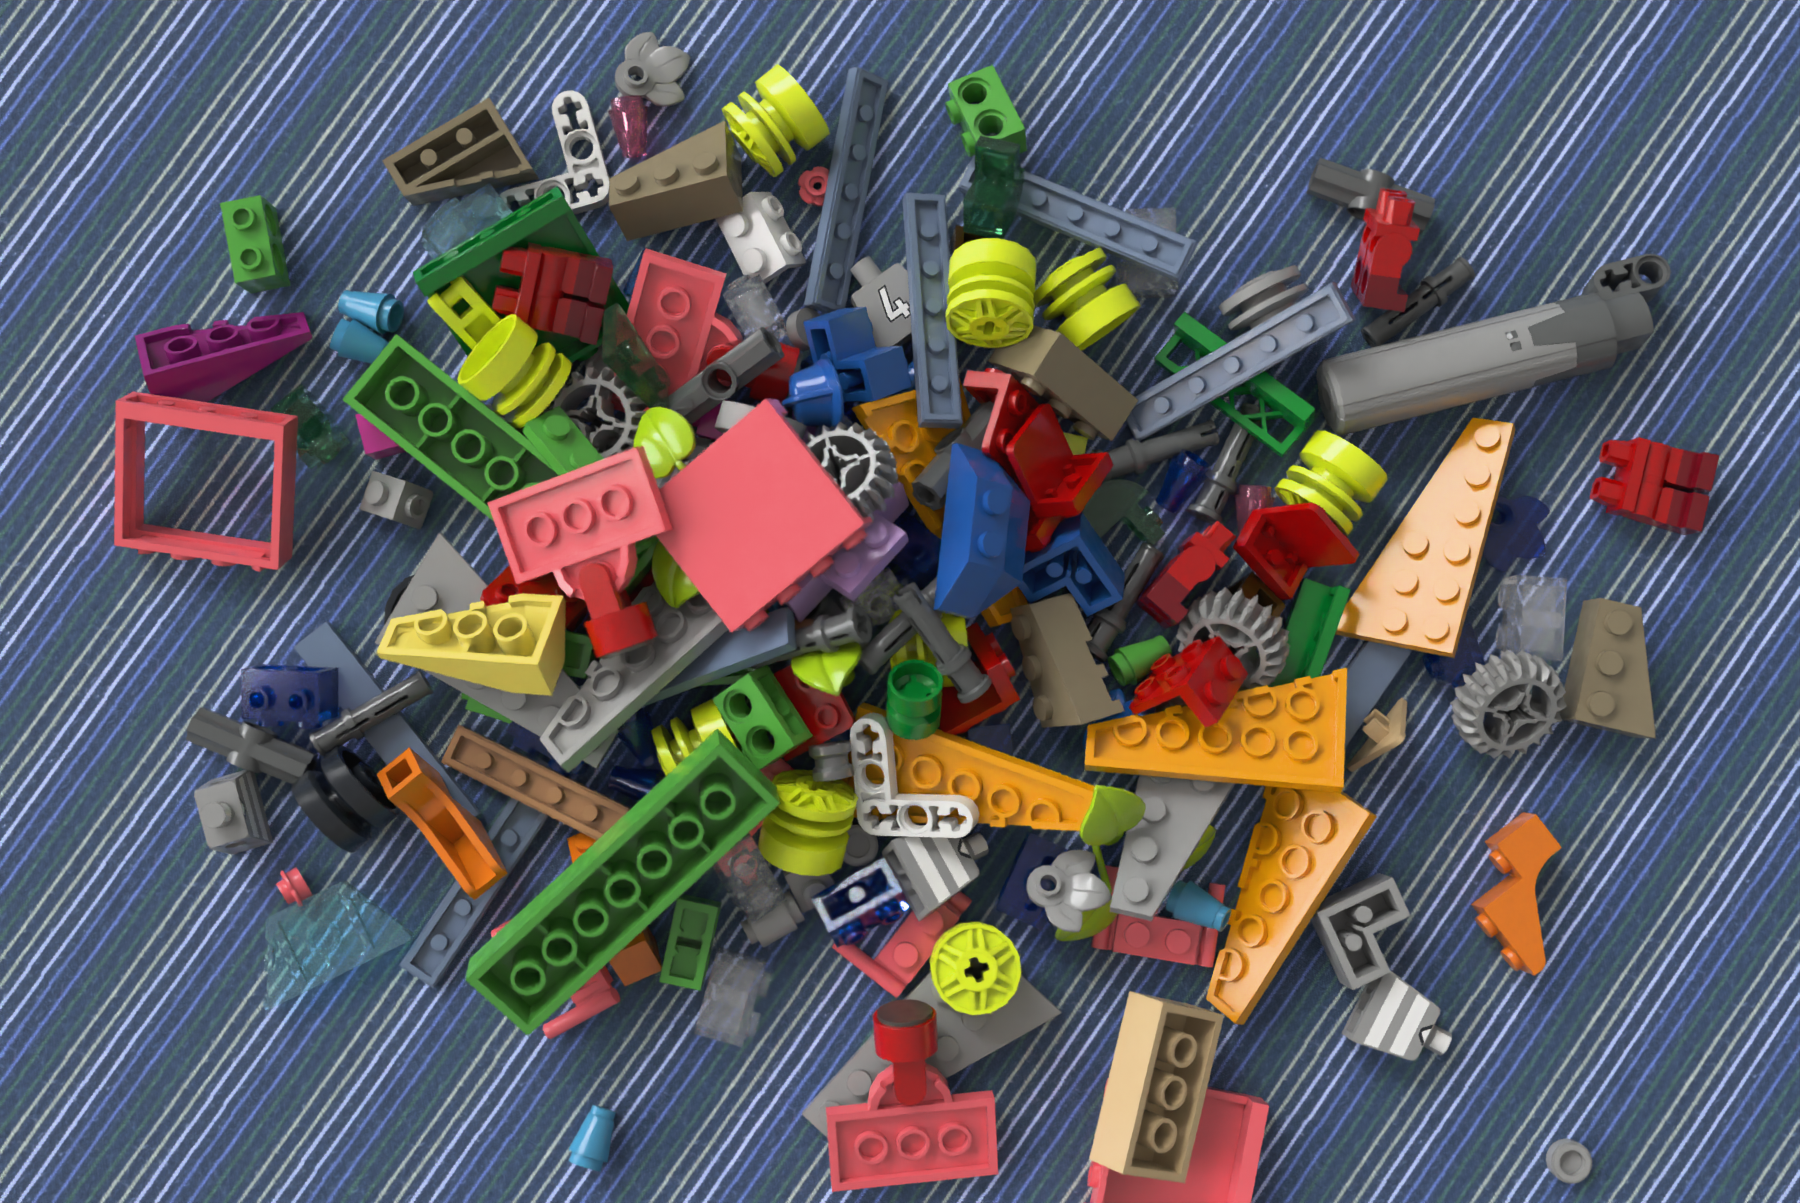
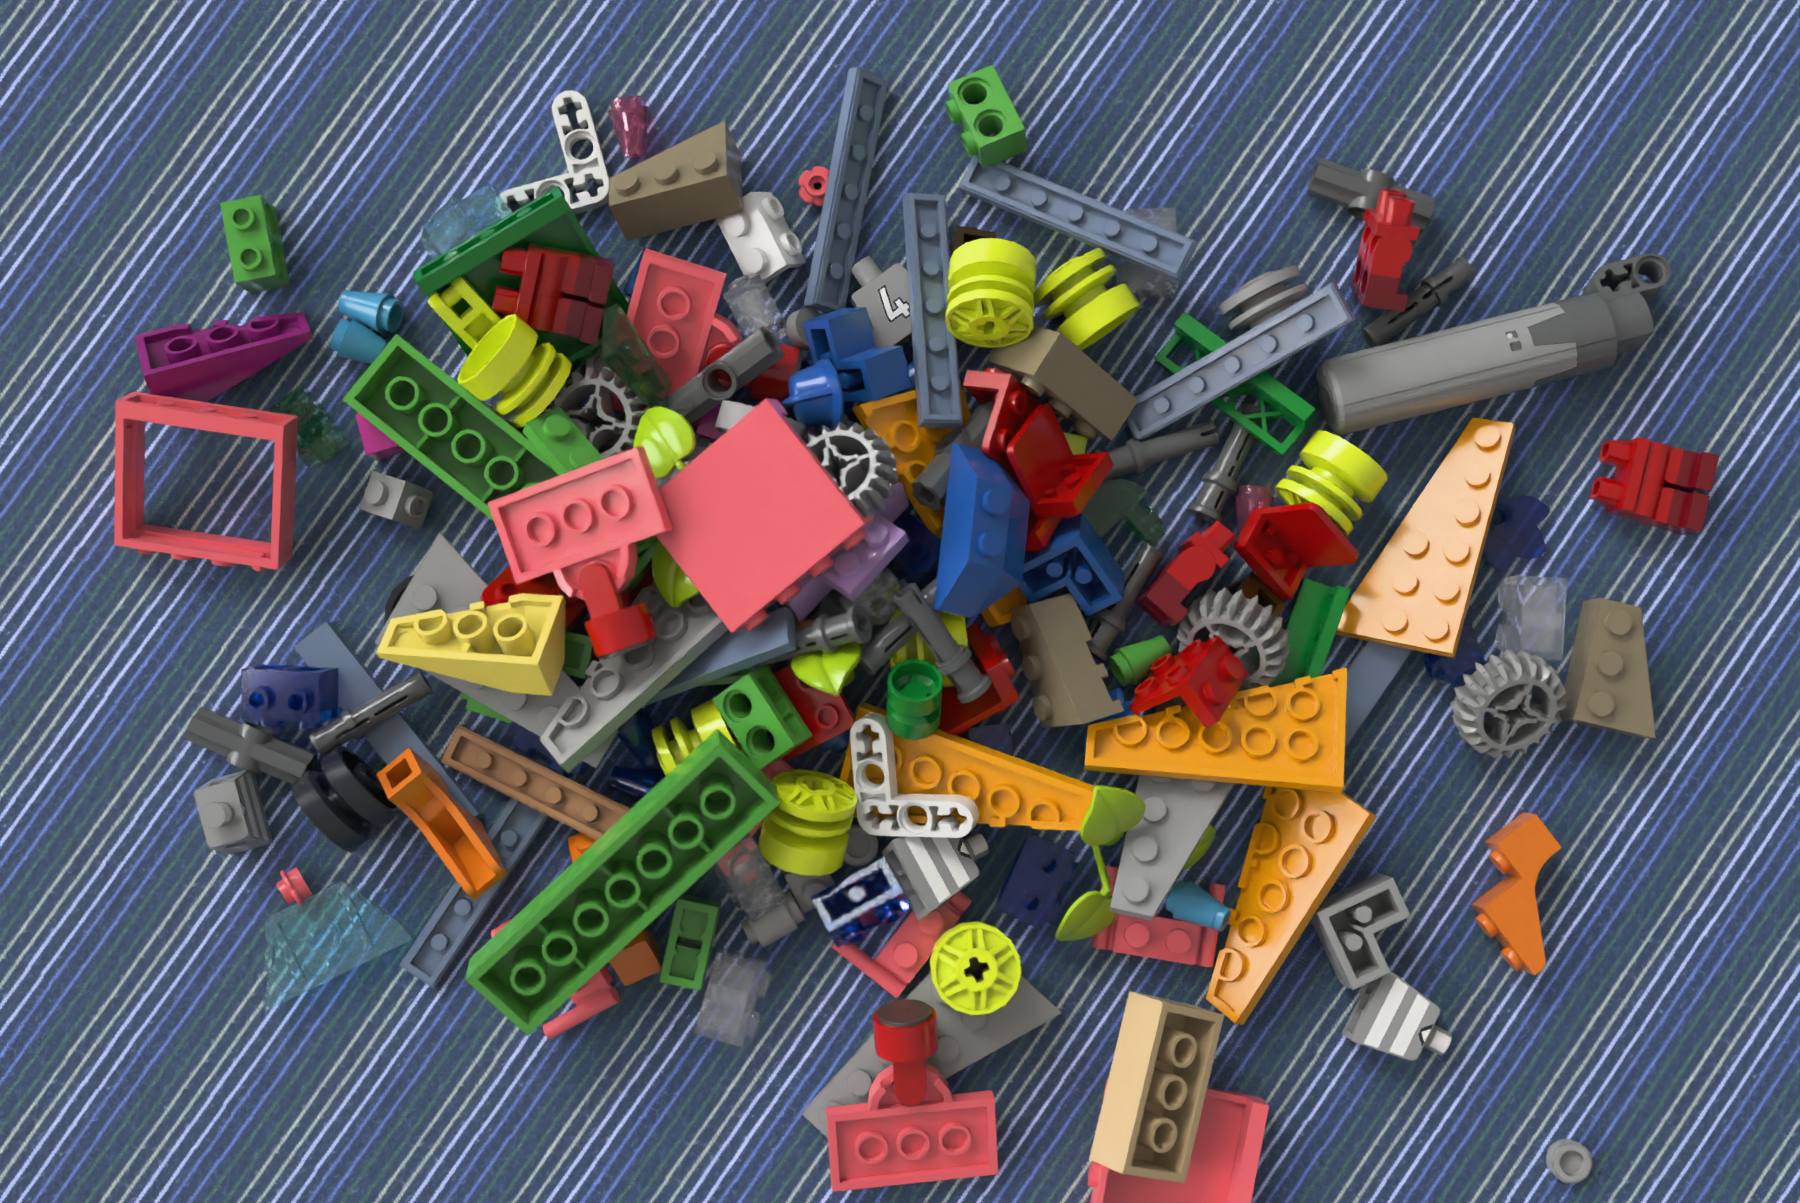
(460, 158): dark tan wedge -> none
(593, 1139): dark azure cone -> none
(656, 67): light grey plate -> none
(779, 118): neon yellow wheel -> none
(831, 761): flat silver wheel -> none
(996, 188): clear green brick -> none
(1074, 892): light grey plate -> none
(1182, 478): clear blue cone -> none
(1383, 733): tan piece -> none

